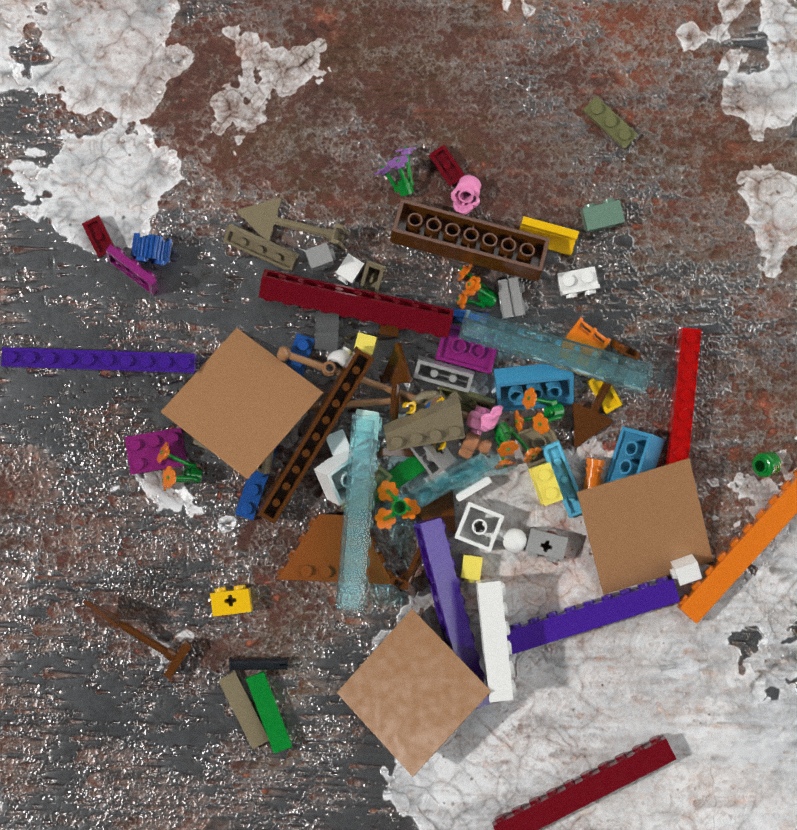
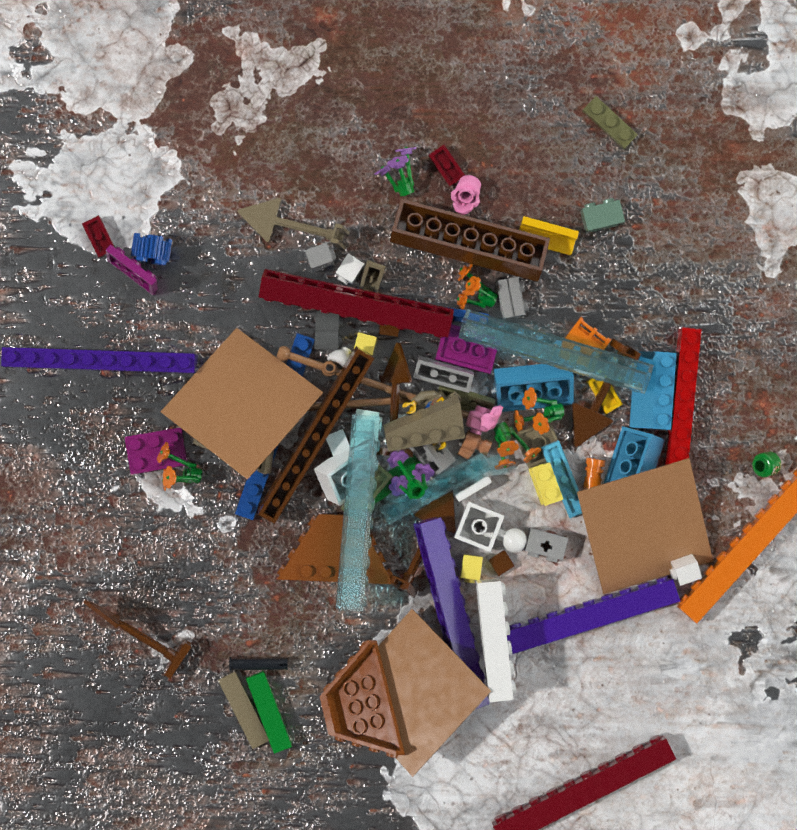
(222, 607): yellow brick -> none
(261, 248): dark tan tile -> none
(360, 704): none -> dark orange piece
(404, 508): orange plant -> none
(406, 484): none -> medium lavender plant
(501, 562): none -> reddish brown tile
(577, 282): white bracket -> none
(655, 407): none -> dark azure slope

